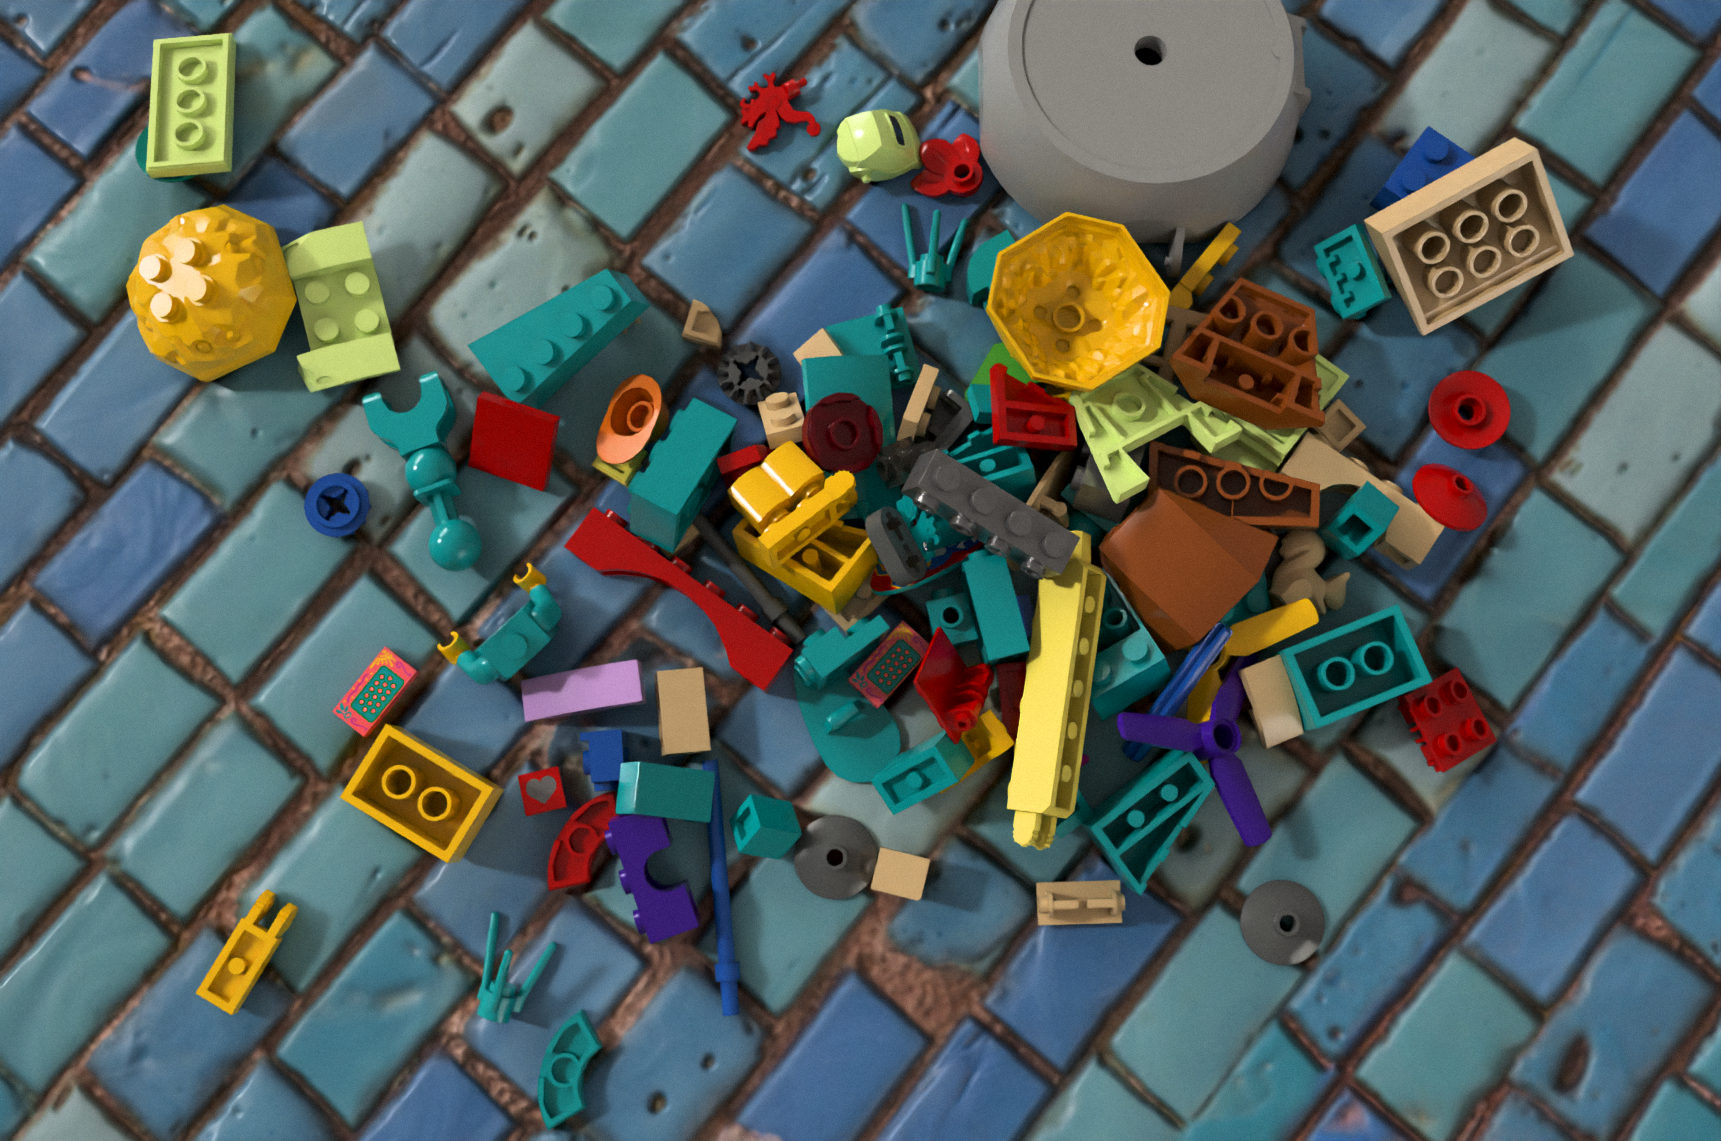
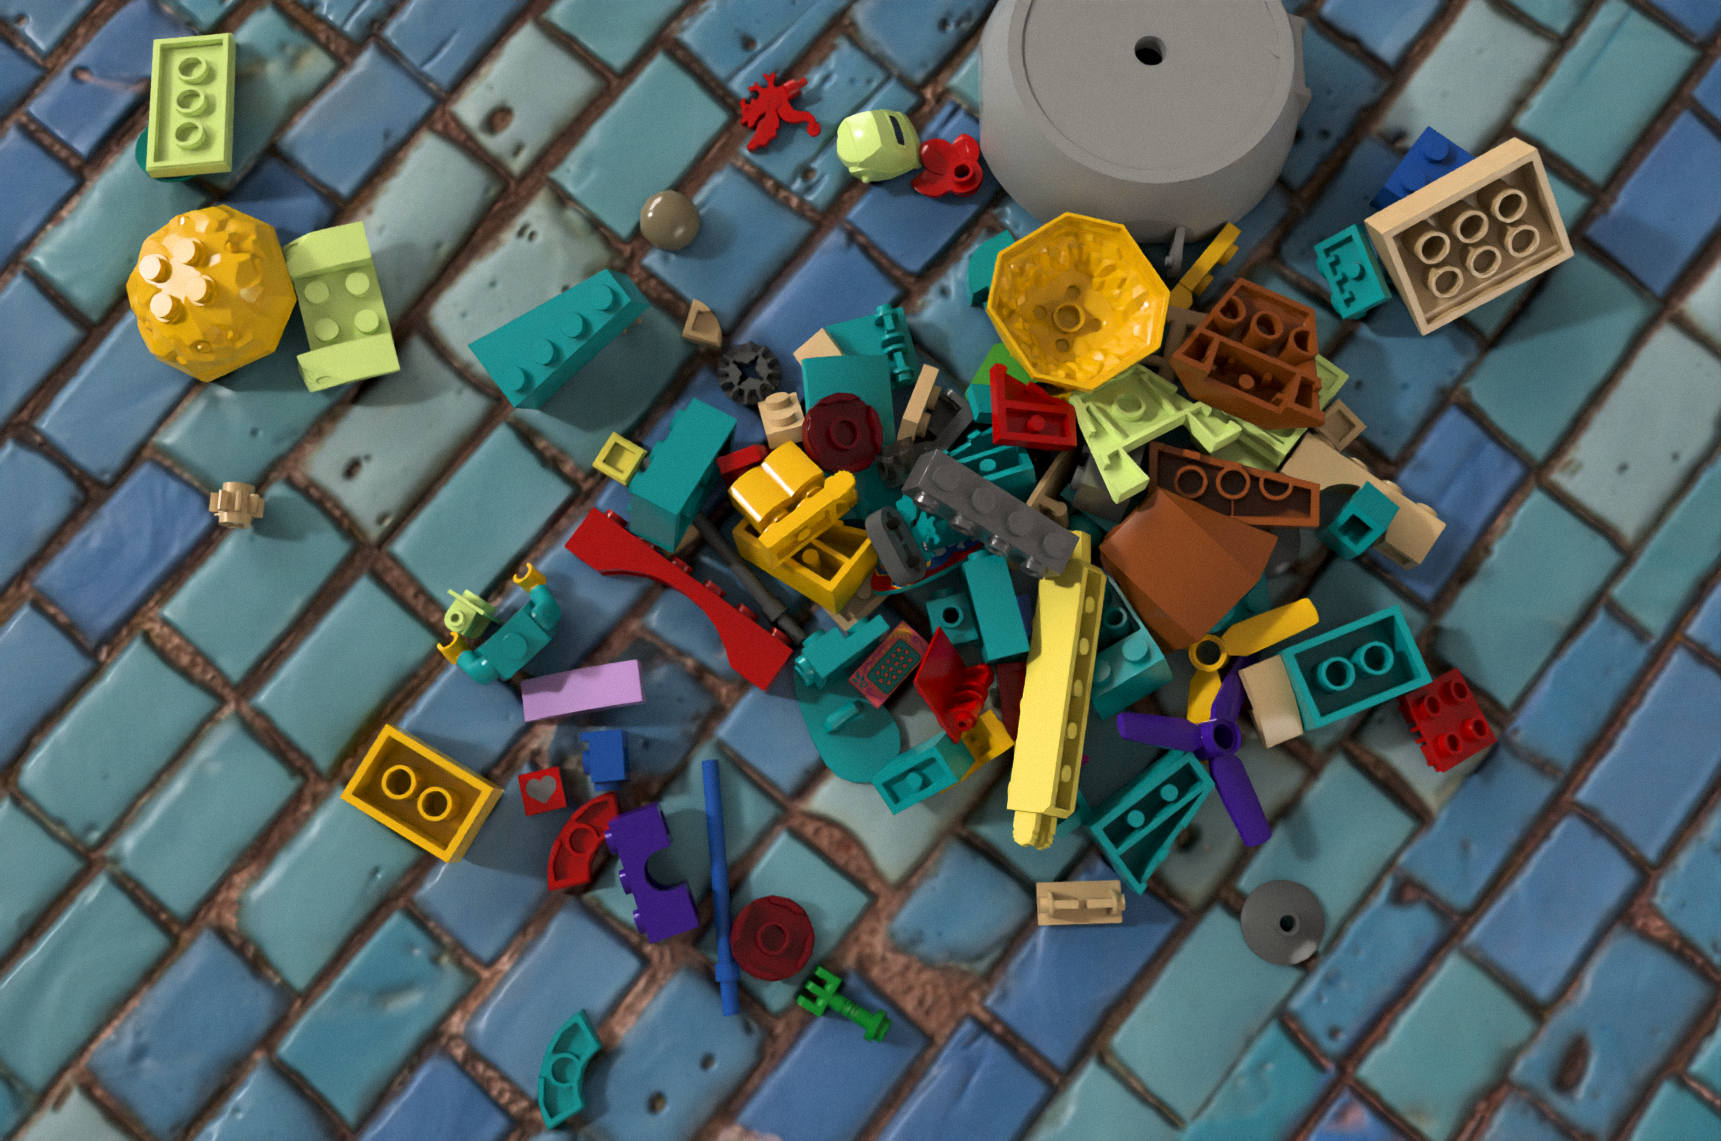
(236, 505): none -> tan gear
(245, 955): yellow hinge -> none
(336, 487): blue gear -> none
(376, 692): tile -> none
(429, 467): teal piece -> none
(469, 615): none -> yellowish green hinge
(498, 995): teal plant -> none
(513, 441): red tile -> none
(632, 420): orange piece -> none
(665, 792): teal panel -> none
(669, 220): none -> dark tan hair
(682, 711): tan hinge -> none
(765, 827): teal panel -> none
(772, 938): none -> dark red tile
(858, 857): dark grey dish -> none
(875, 1025): none -> green hinge
(900, 873): tan panel -> none
(930, 272): teal plant -> none
(1183, 682): blue axle -> none
(1297, 577): tan animal -> none
(1449, 497): red dish -> none
(1484, 401): red dish -> none

